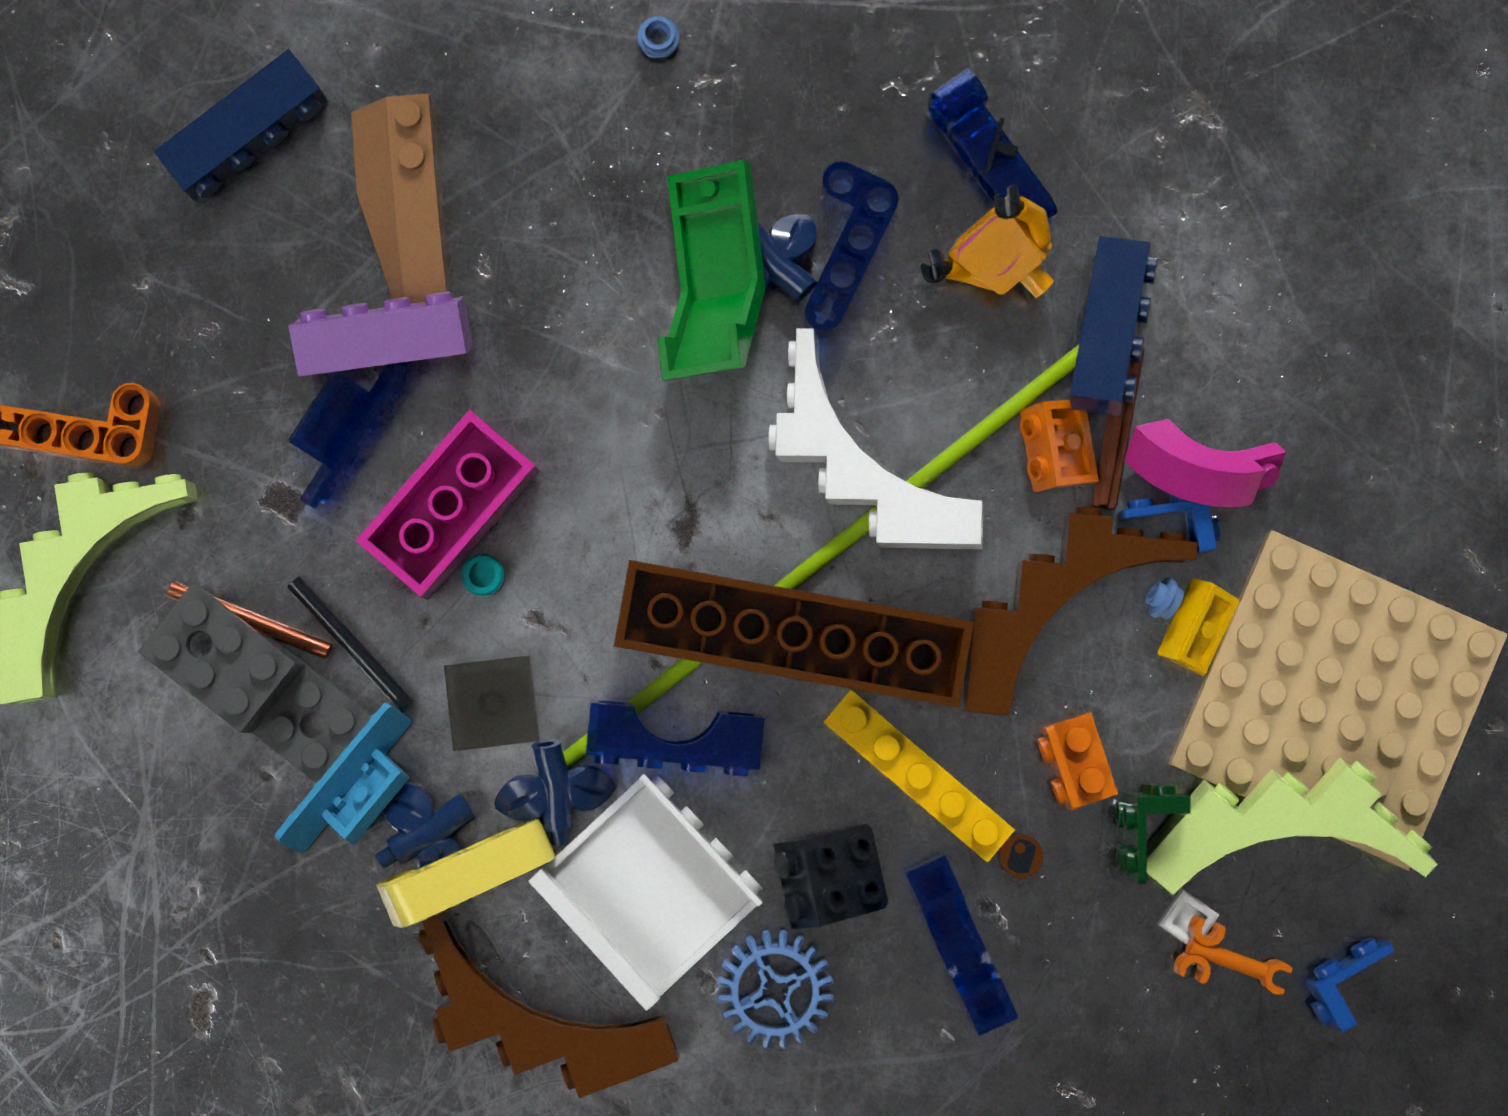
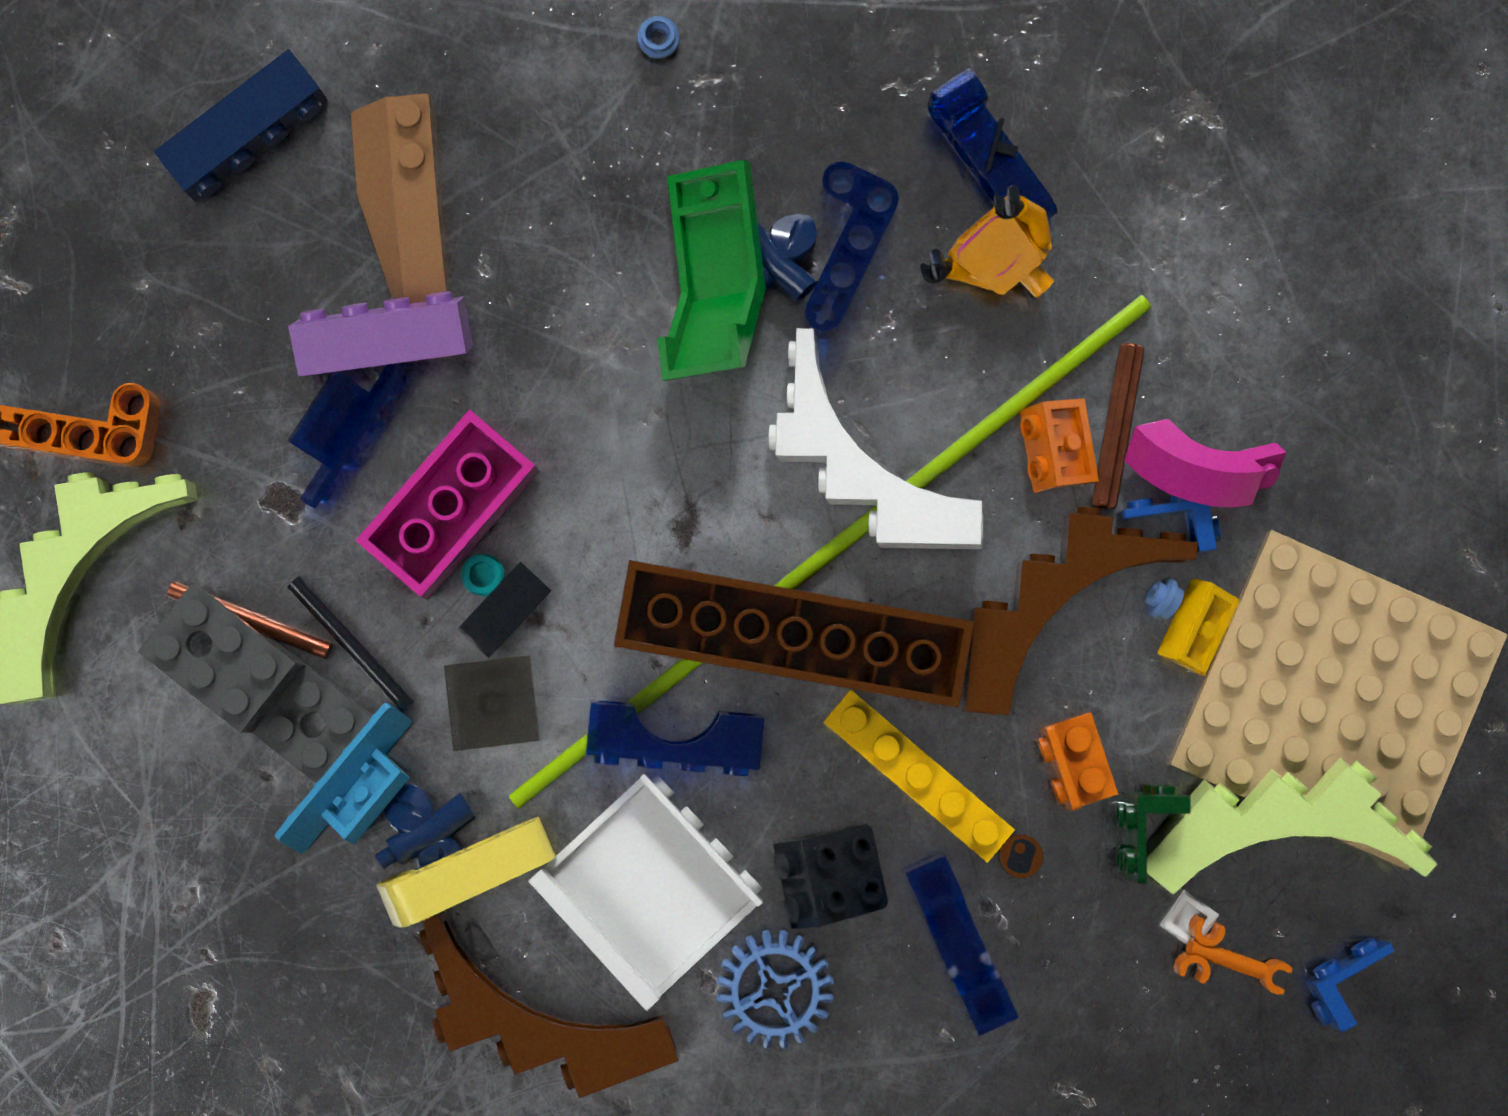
(504, 609): none -> black slope
(554, 791): dark blue plant -> none
(1111, 326): dark blue brick -> none

